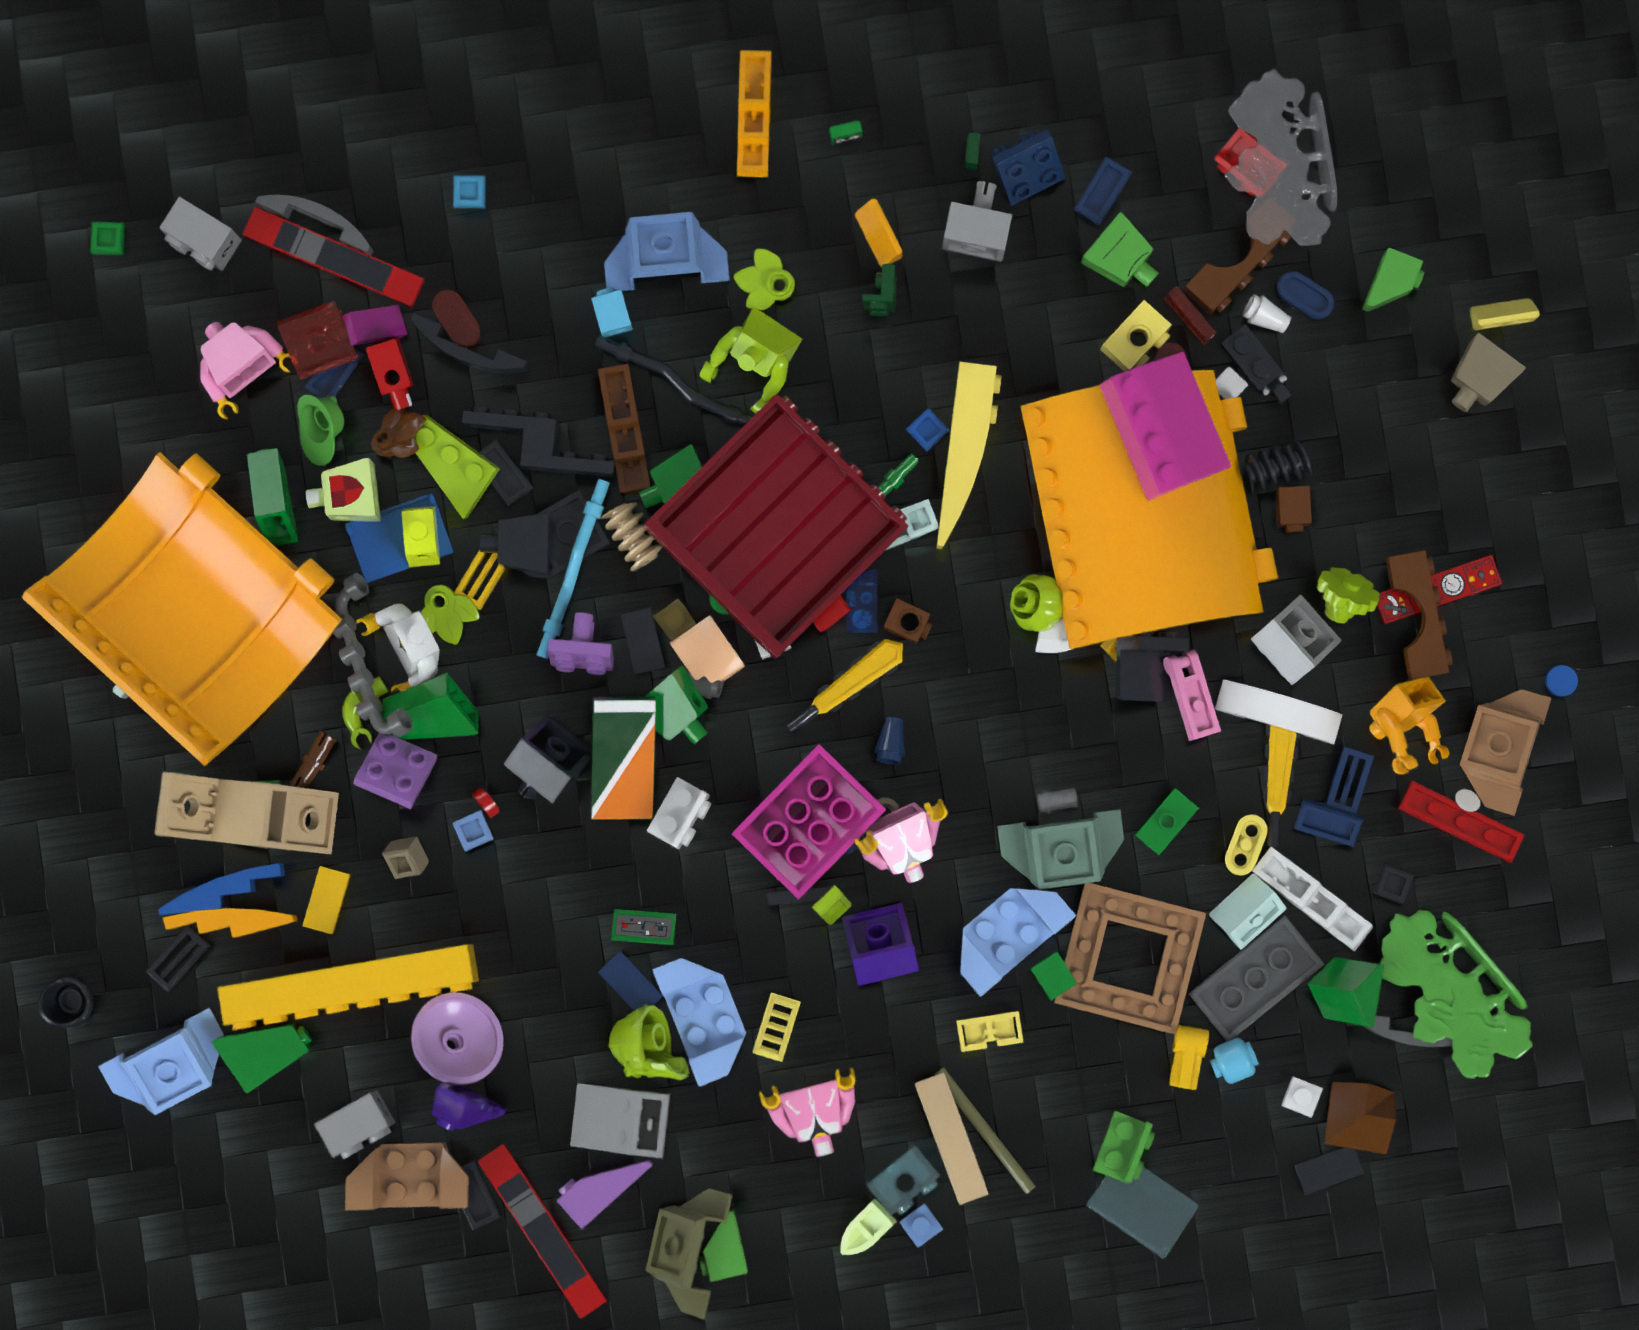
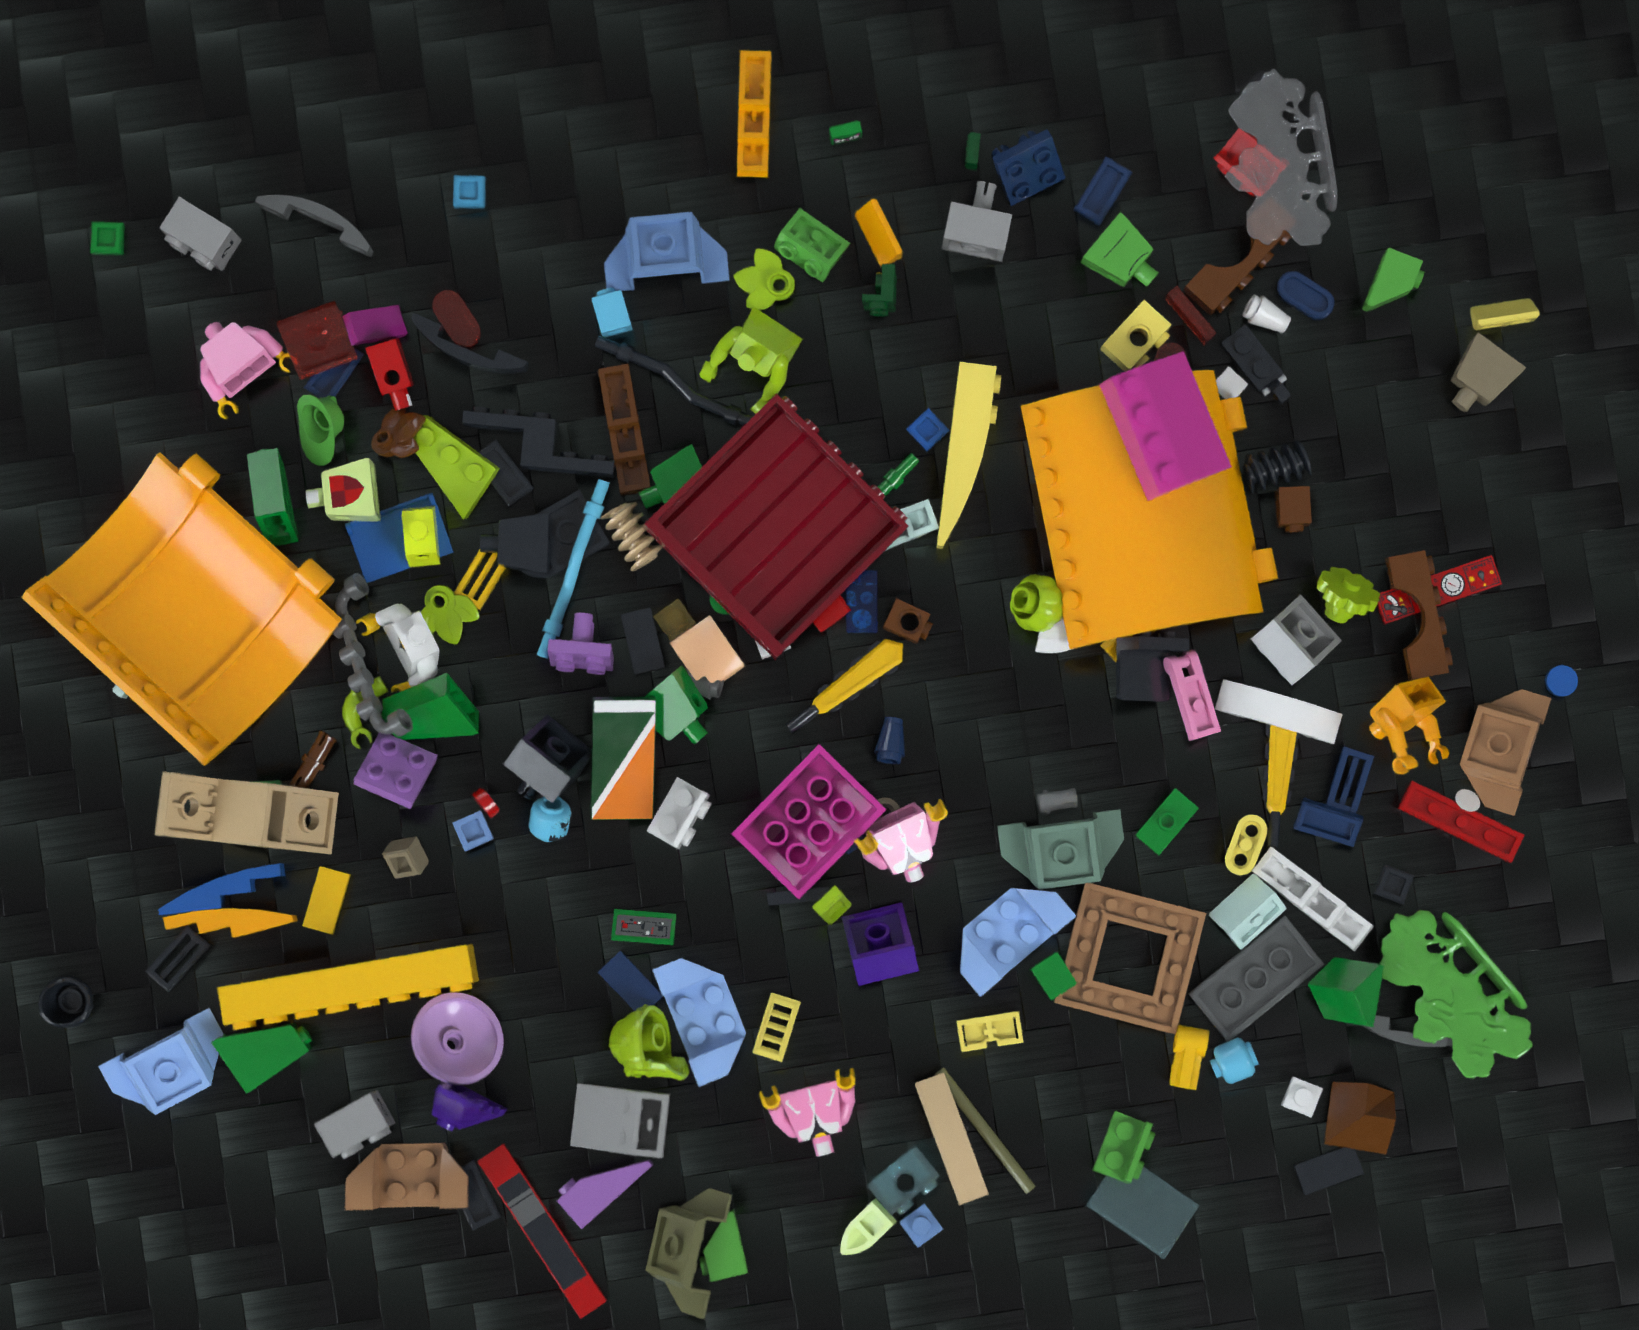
(333, 257): tile -> none
(549, 820): none -> medium azure head
(810, 245): none -> bright green bracket

